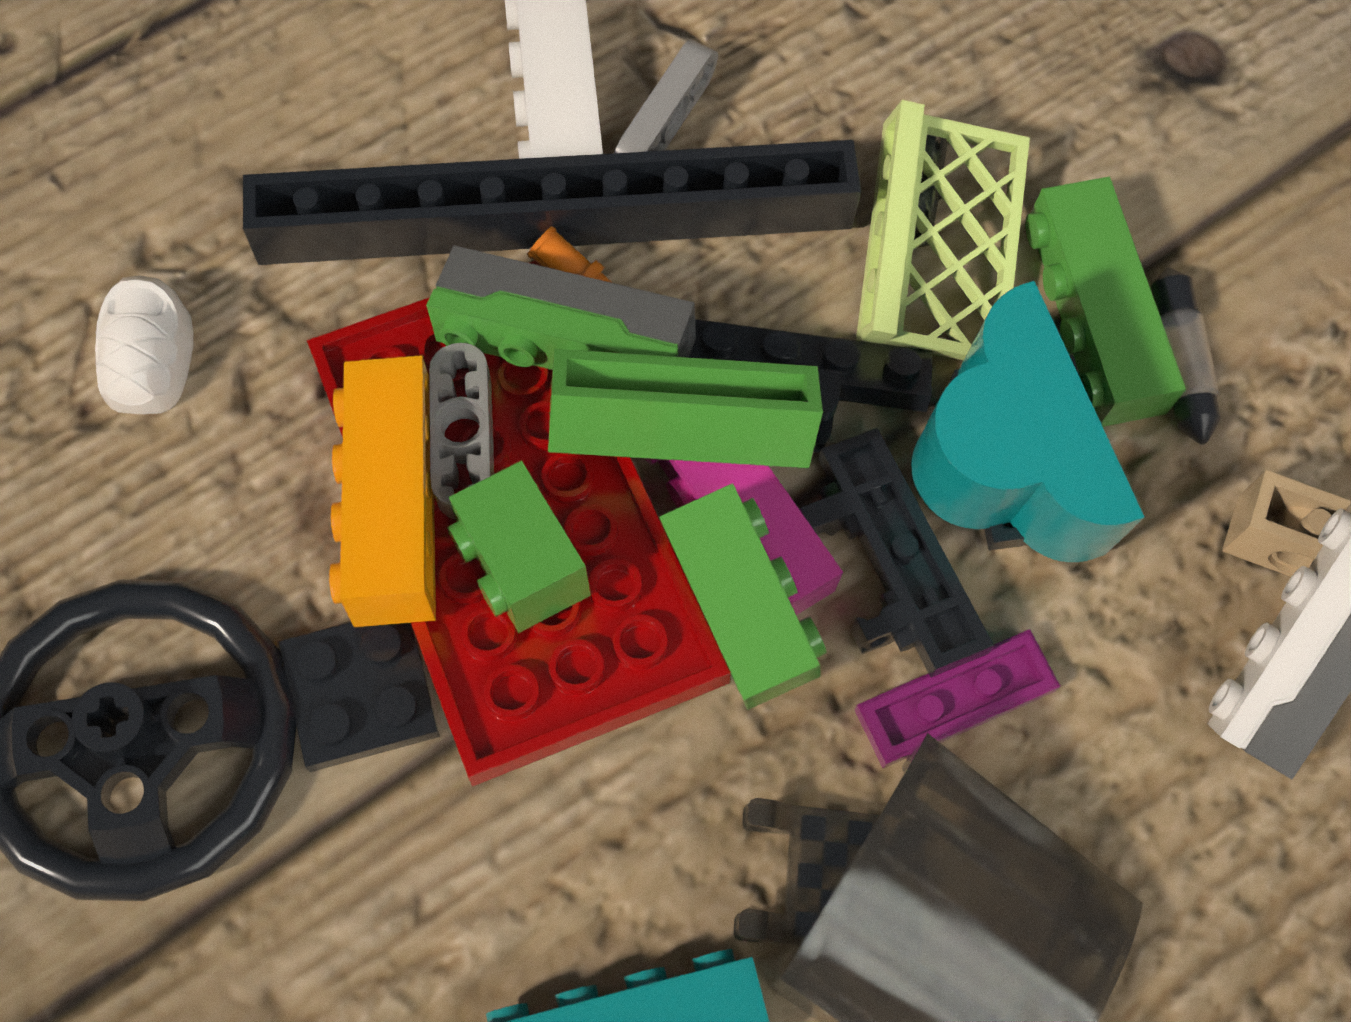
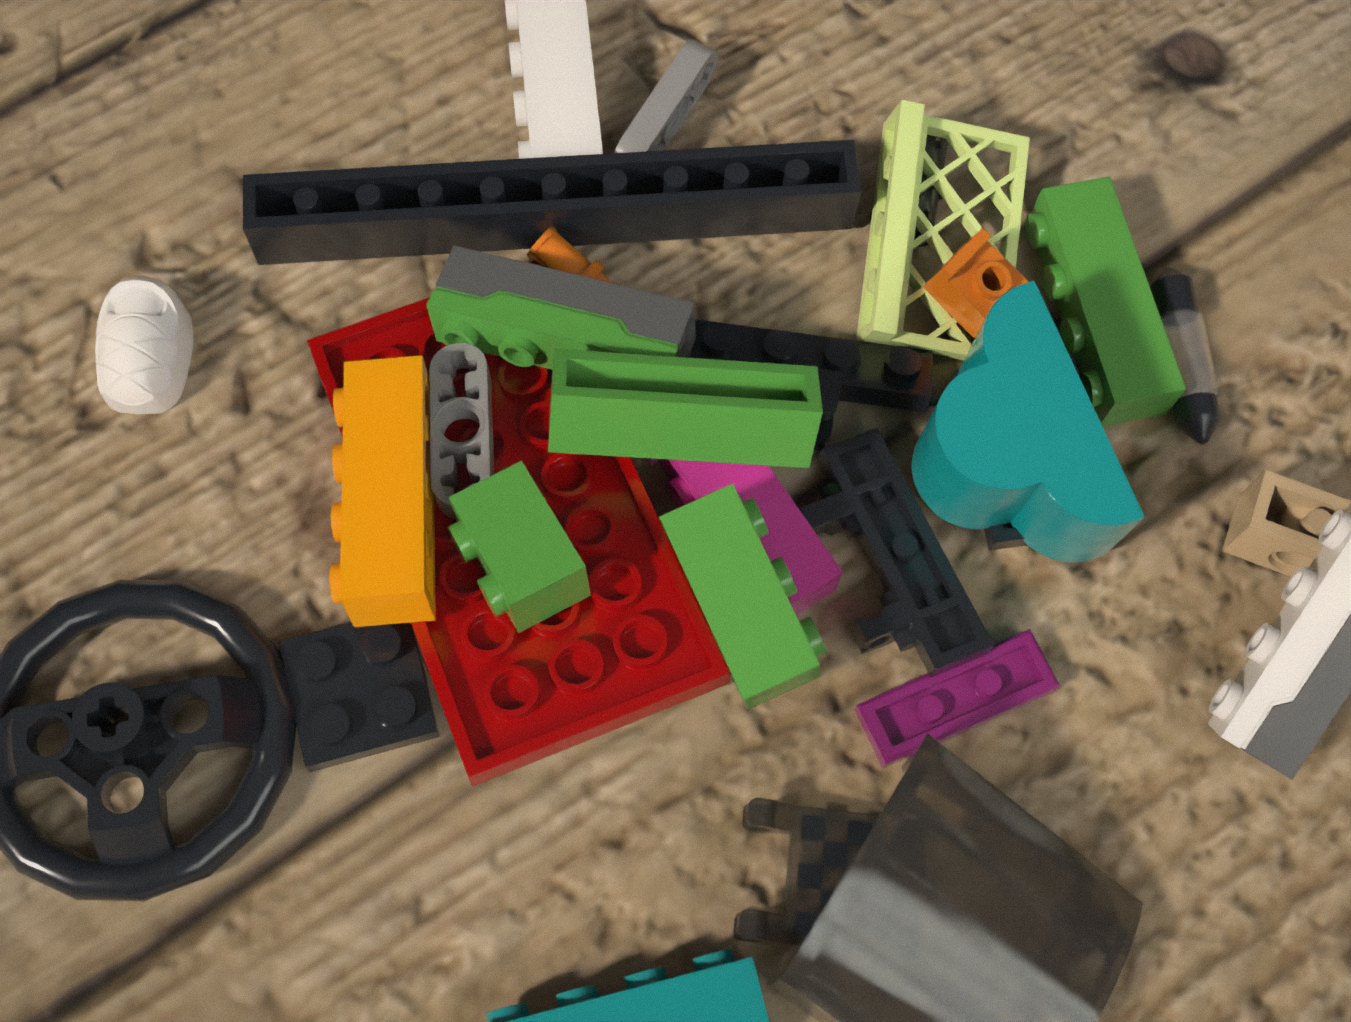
(973, 281): none -> orange brick

